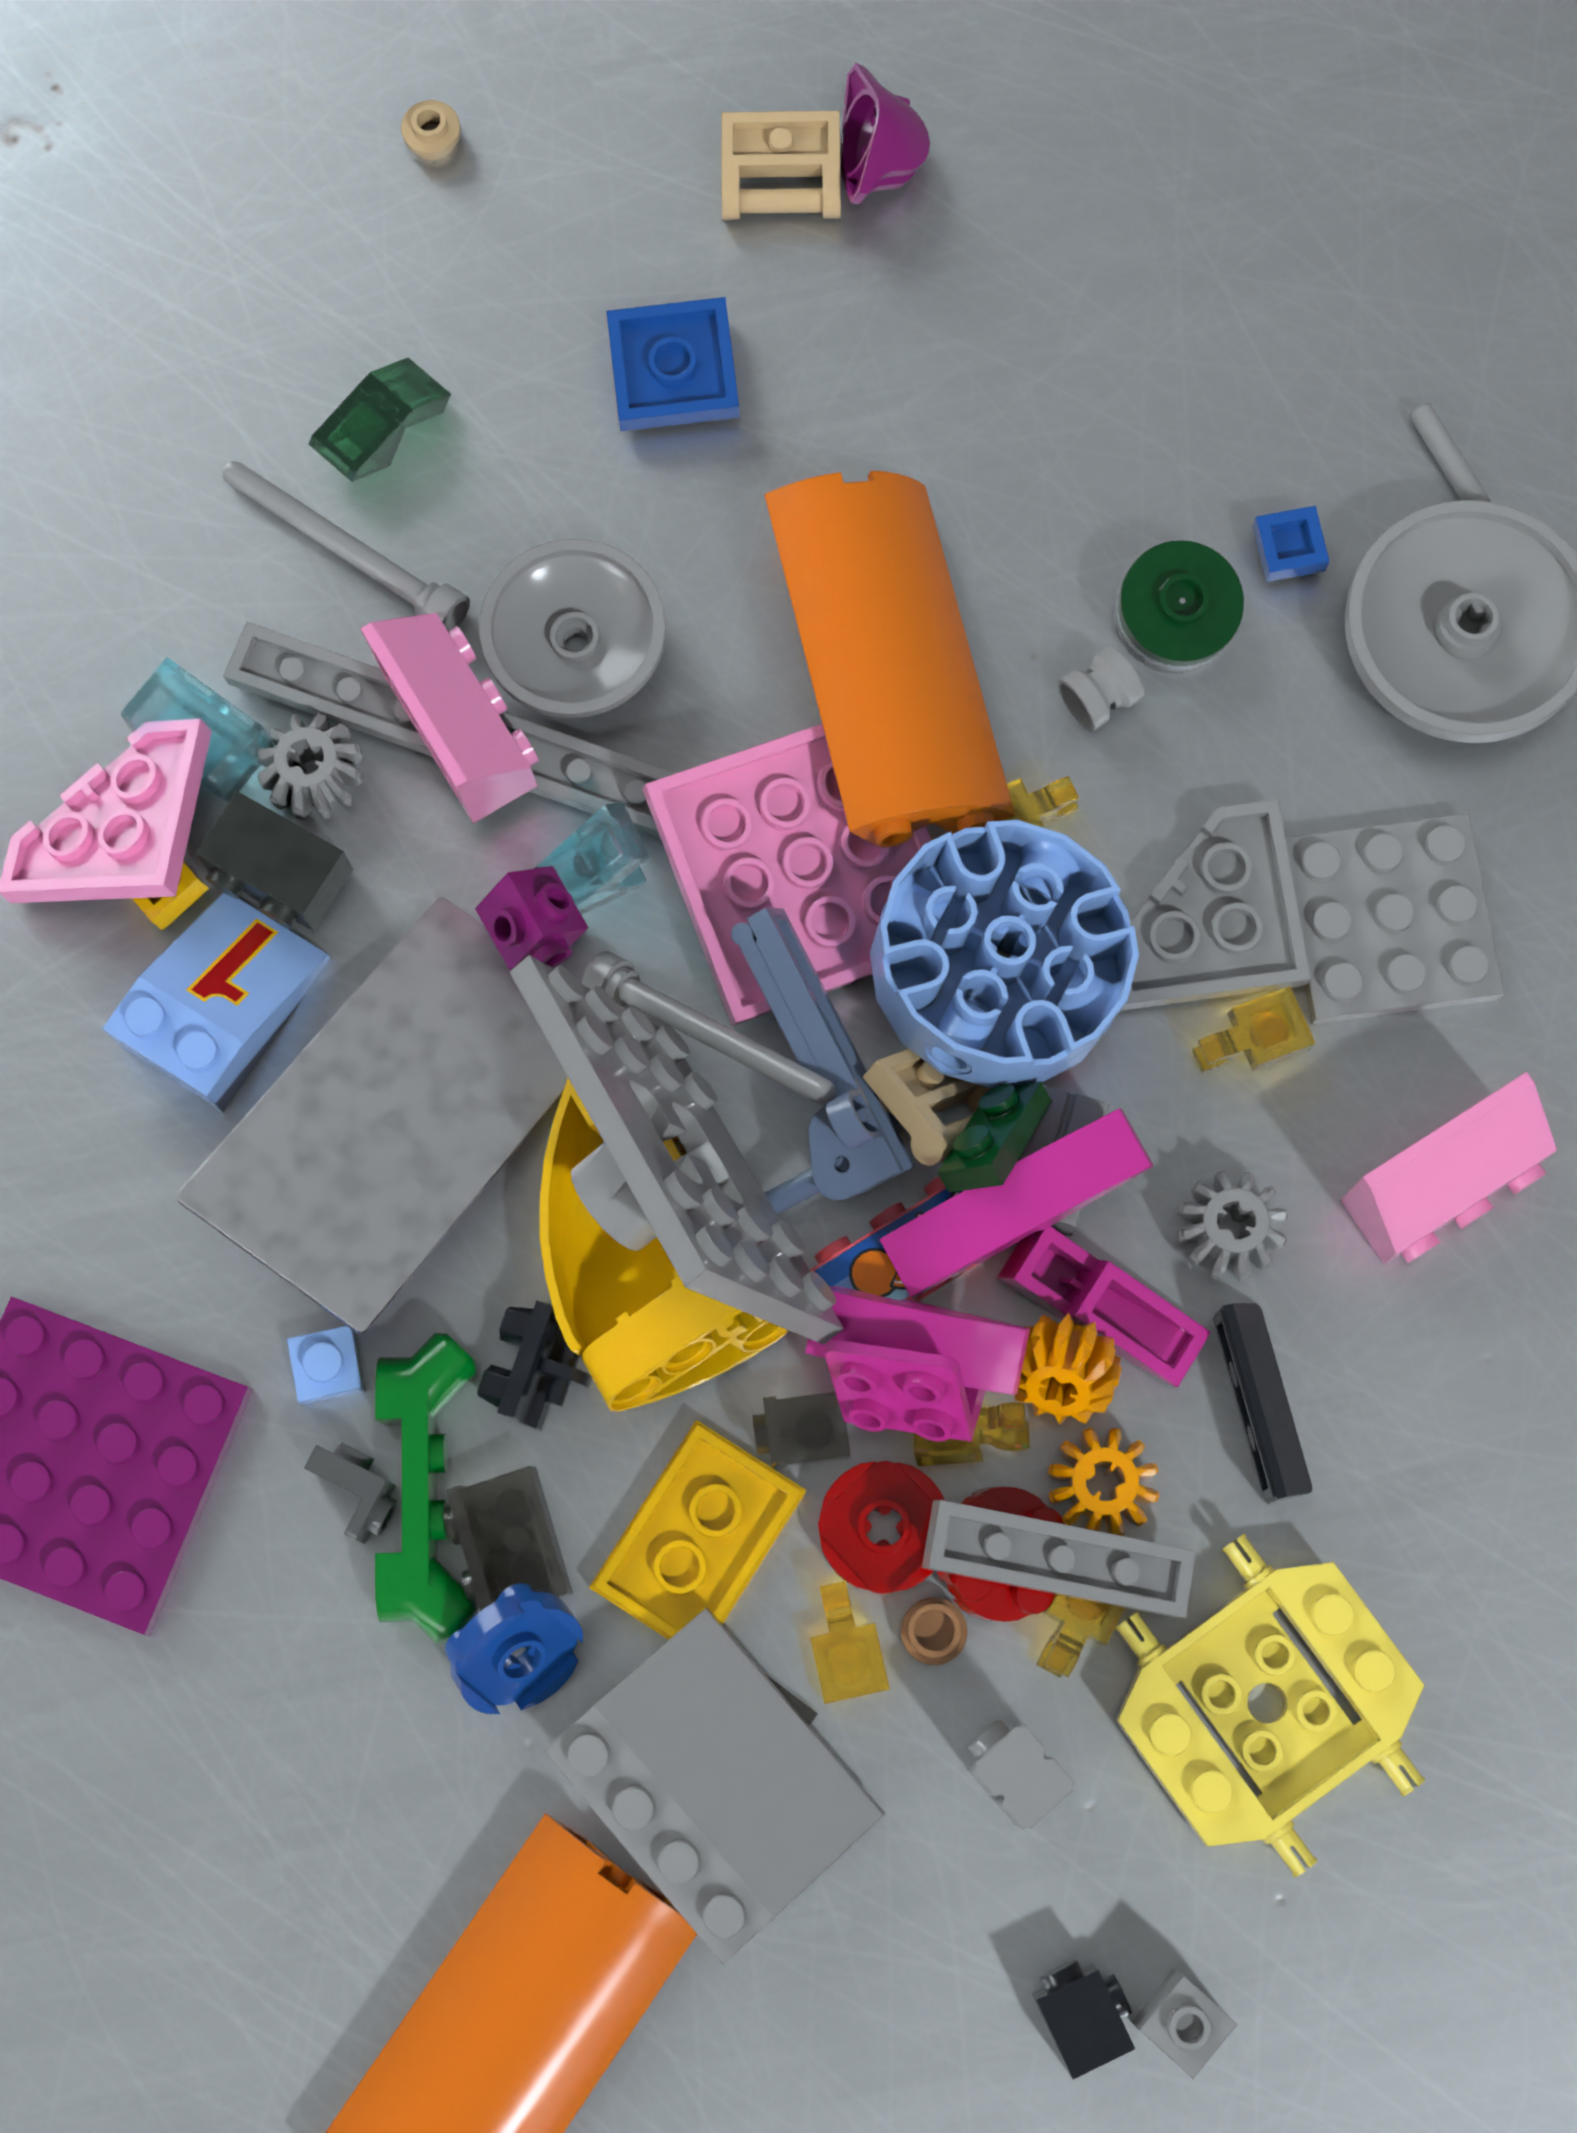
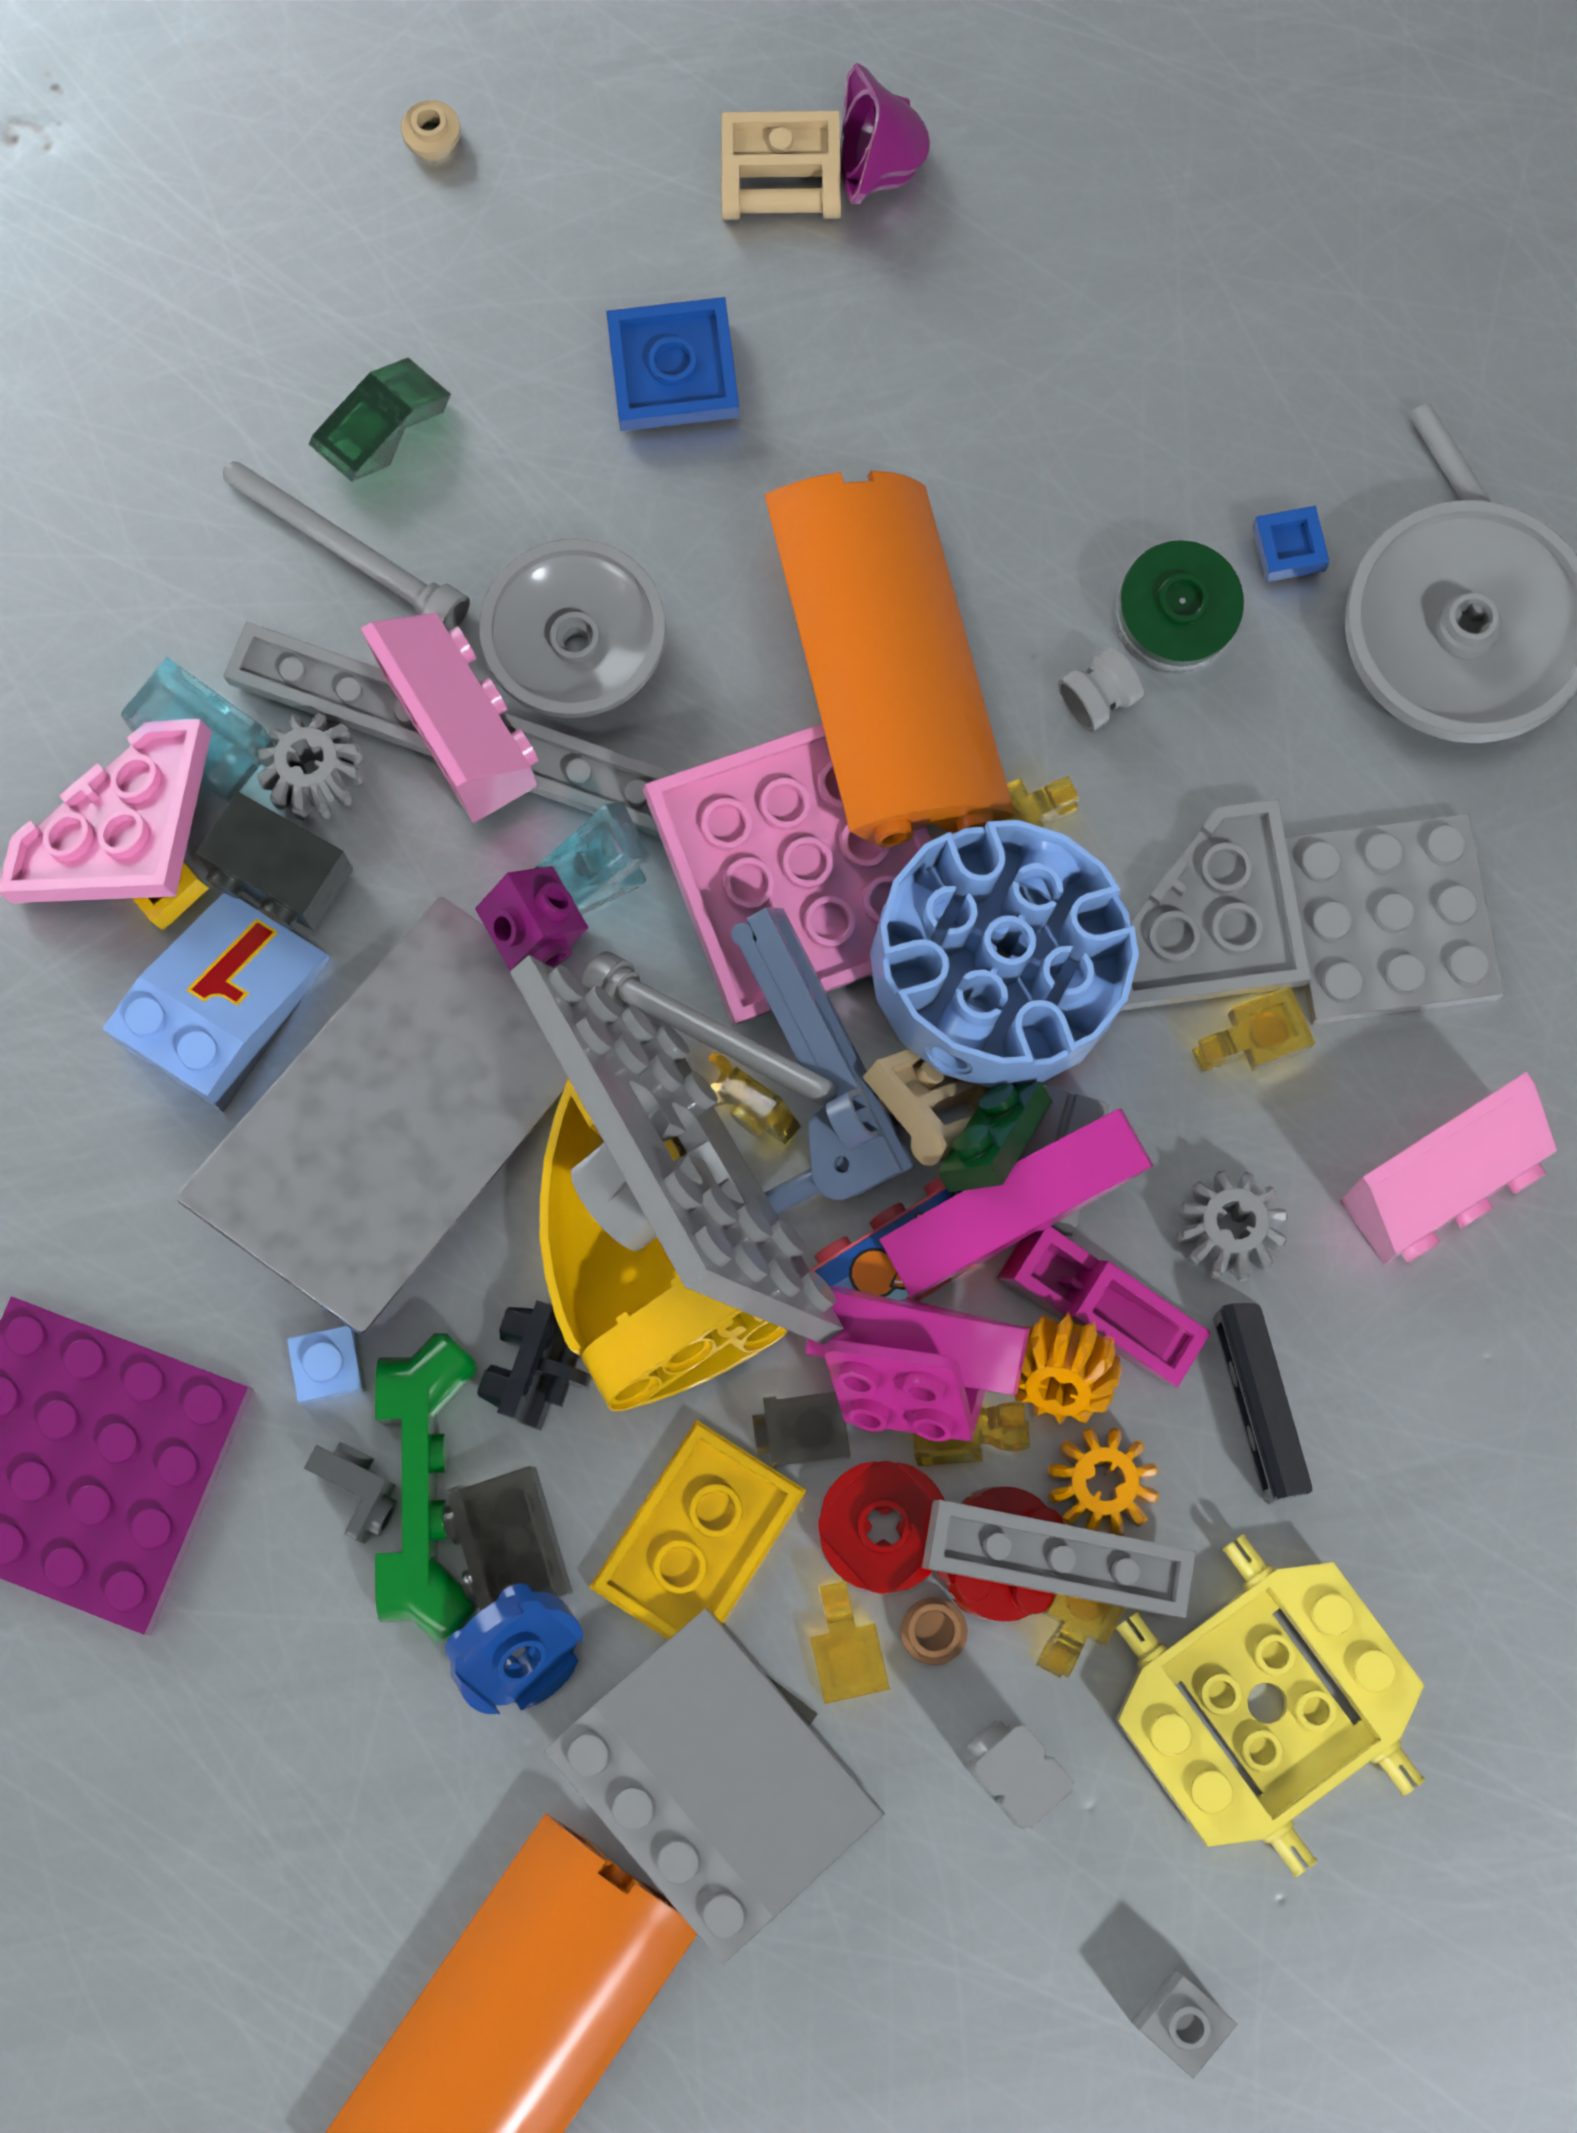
(755, 1105): none -> clear yellow plate
(1084, 2016): black brick -> none

